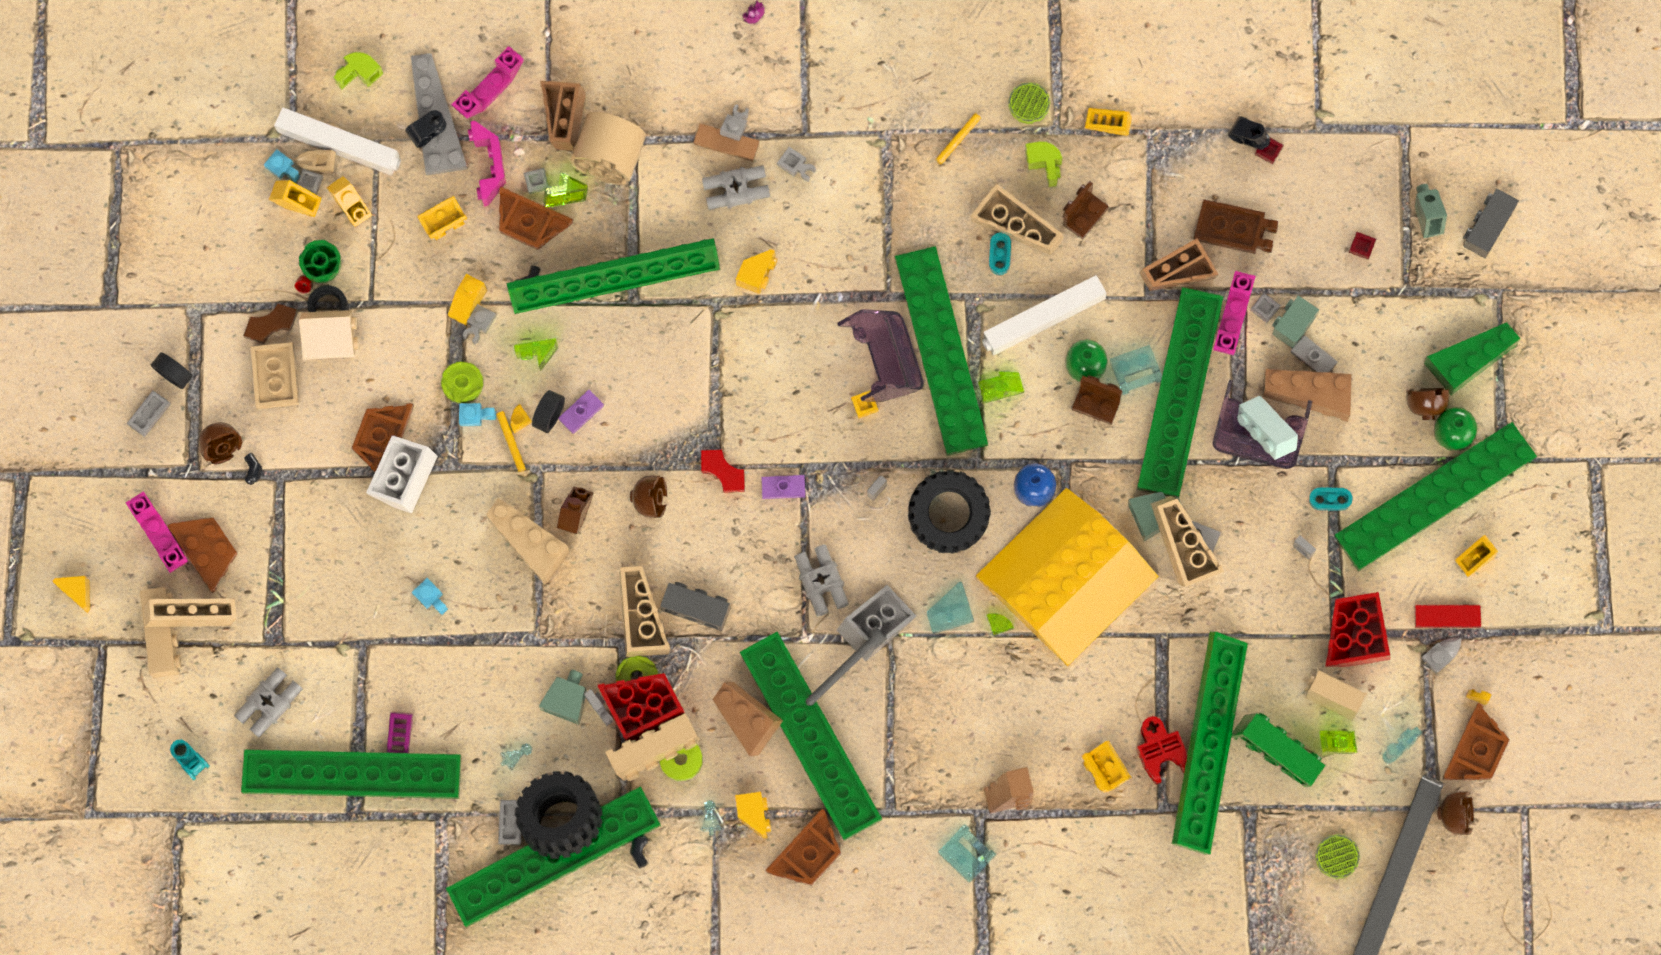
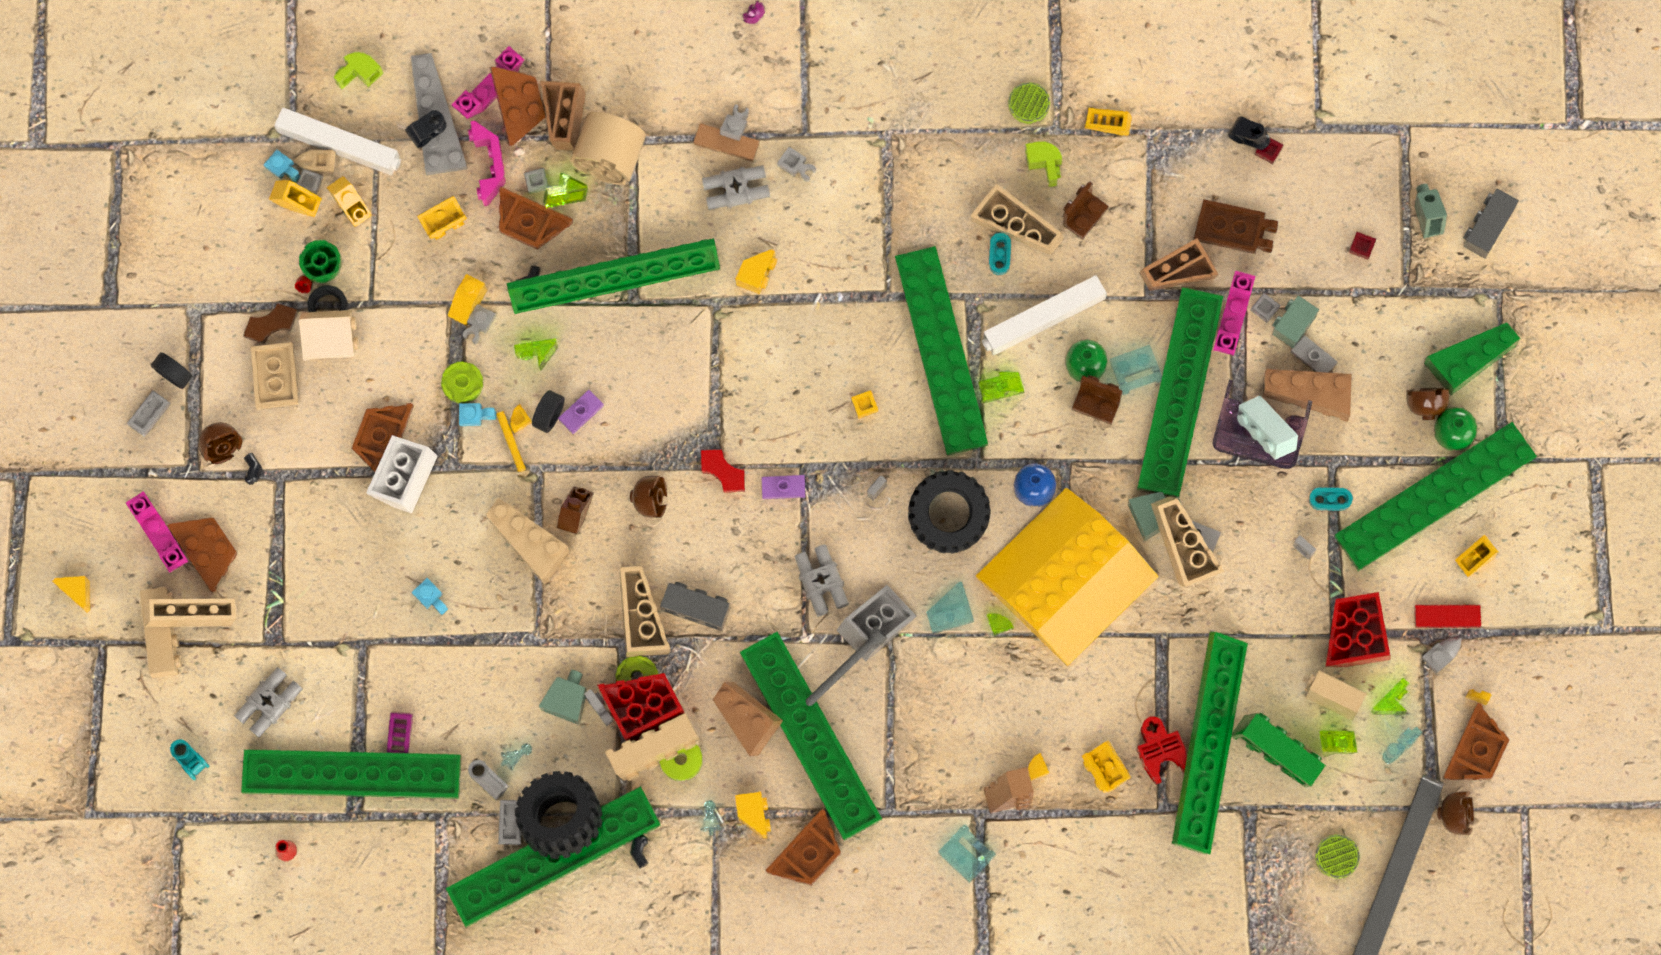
(290, 851): none -> cone
(489, 780): none -> light grey piece
(518, 102): none -> dark orange wing
(890, 352): windscreen -> none
(958, 138): yellow bar -> none
(1037, 767): none -> yellow tile
(1388, 704): none -> clear neon green slope

